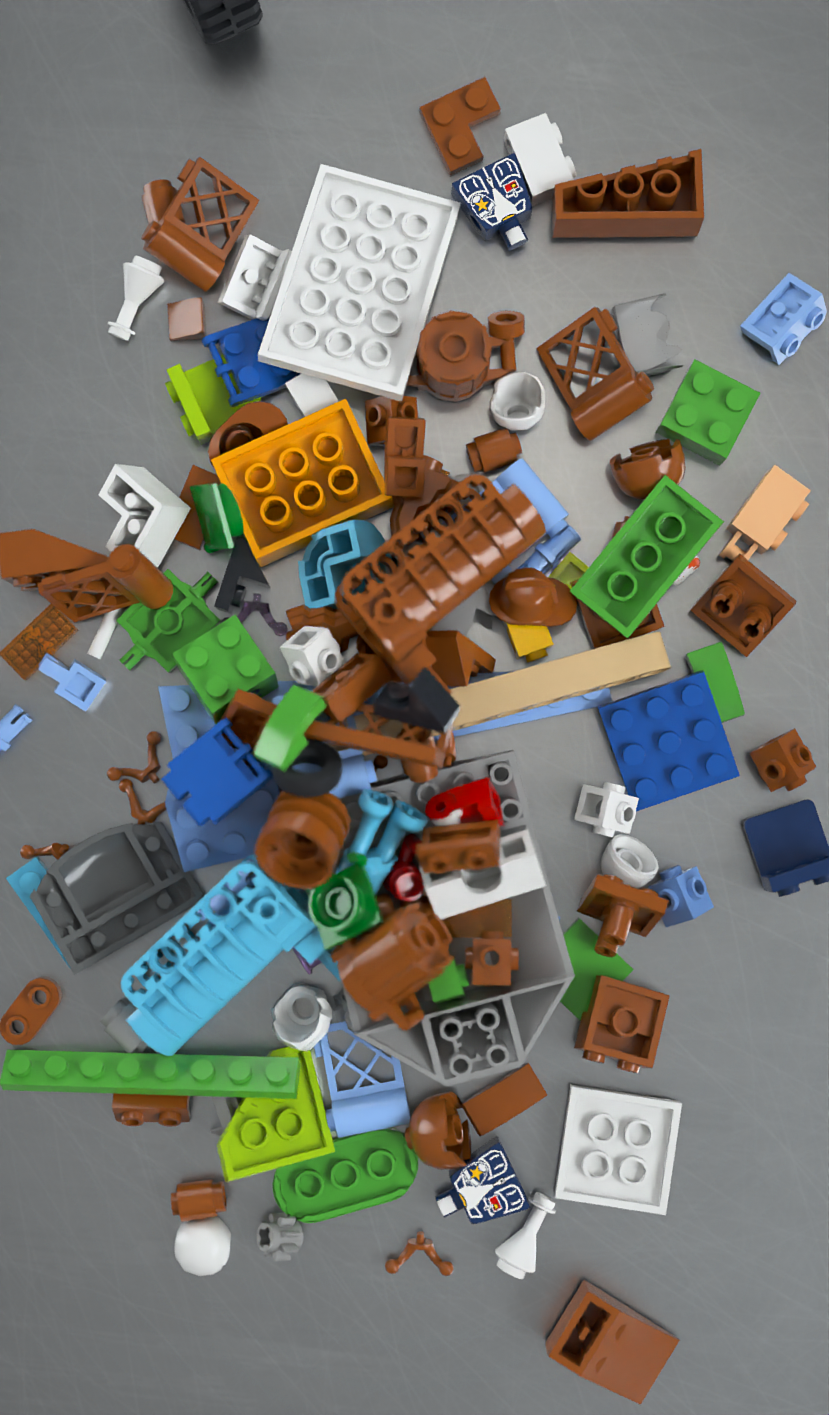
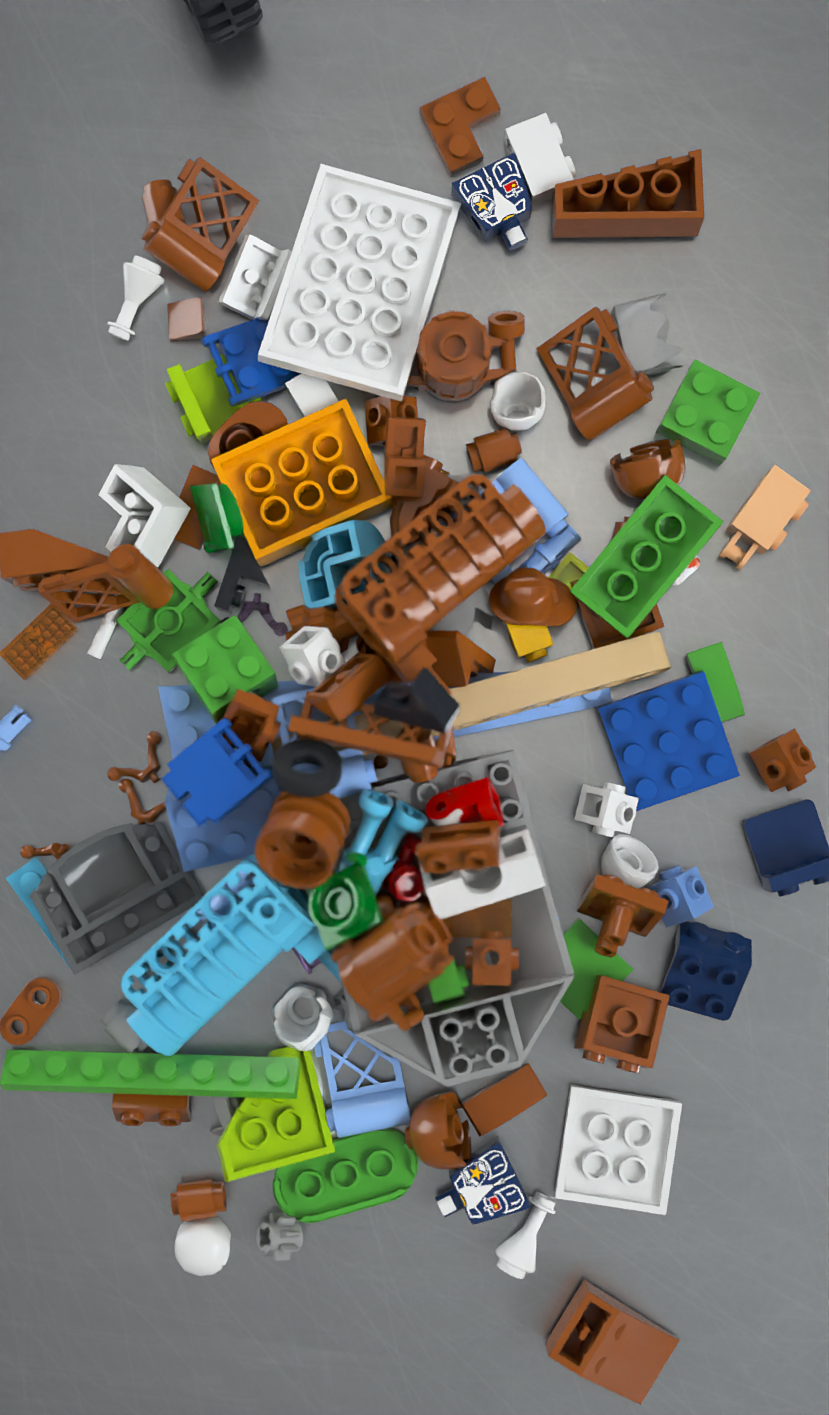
(76, 683): light blue plate -> none
(284, 731): bright green slope -> none
(419, 1243): dark orange piece -> none
(707, 970): none -> dark blue bracket
(743, 605): dark orange plate -> none
(785, 317): light blue bracket -> none

